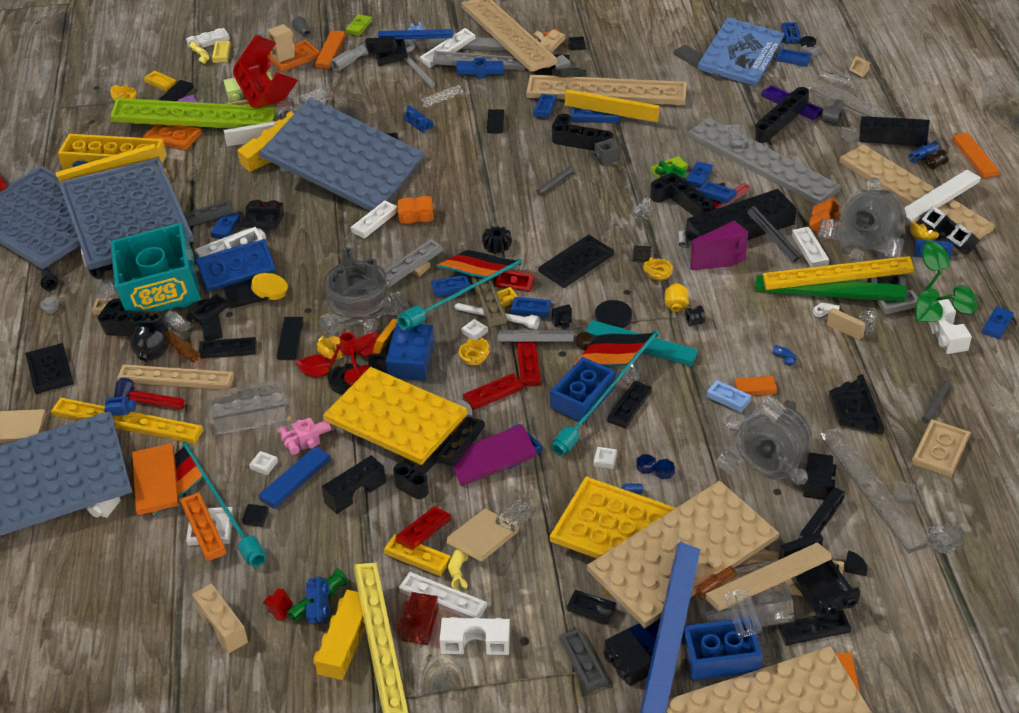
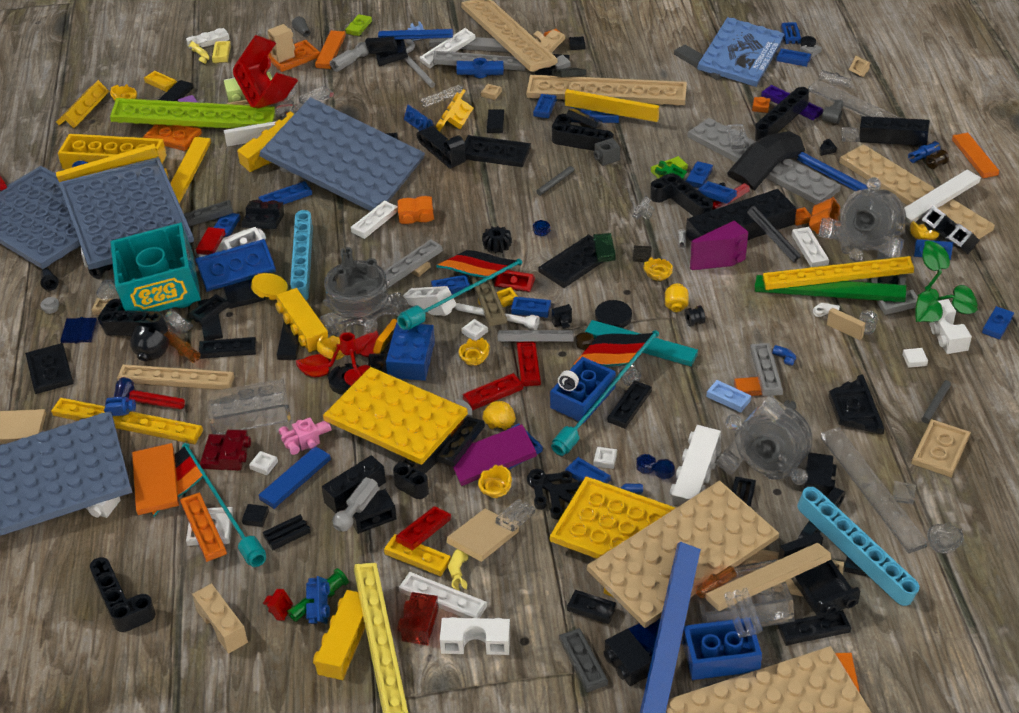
(78, 330): none -> clear blue piece
(84, 104): none -> yellow fence
(123, 613): none -> black beam
(189, 166): none -> yellow tile
(210, 241): none -> red tile
(226, 451): none -> dark red plate
(285, 529): none -> black tile
(288, 194): none -> blue tile
(301, 317): none -> yellow brick
(302, 253): none -> medium azure beam
(356, 503): none -> light grey piece
(376, 513): none -> black brick
(428, 296): none -> white slope
(448, 151): none -> black beam
(457, 113): none -> yellow bracket
(491, 91): none -> tan tile
(495, 481): none -> yellow hair
(496, 150): none -> black tile
(499, 415): none -> yellow hair
(538, 479): none -> black plant
(541, 228): none -> clear blue tile
(568, 380): none -> tile
(581, 469): none -> blue tile
(584, 118): none -> black tile
(604, 247): none -> clear green tile
(697, 464): none -> white wedge
(745, 481): none -> black tile
(761, 104): none -> orange plate
(764, 156): none -> black piece
(766, 369): none -> light grey tile
(802, 216): none -> orange tile
(827, 147): none -> black tile
(831, 172): none -> blue axle
(858, 546): none -> medium azure beam
(915, 357): none -> white tile

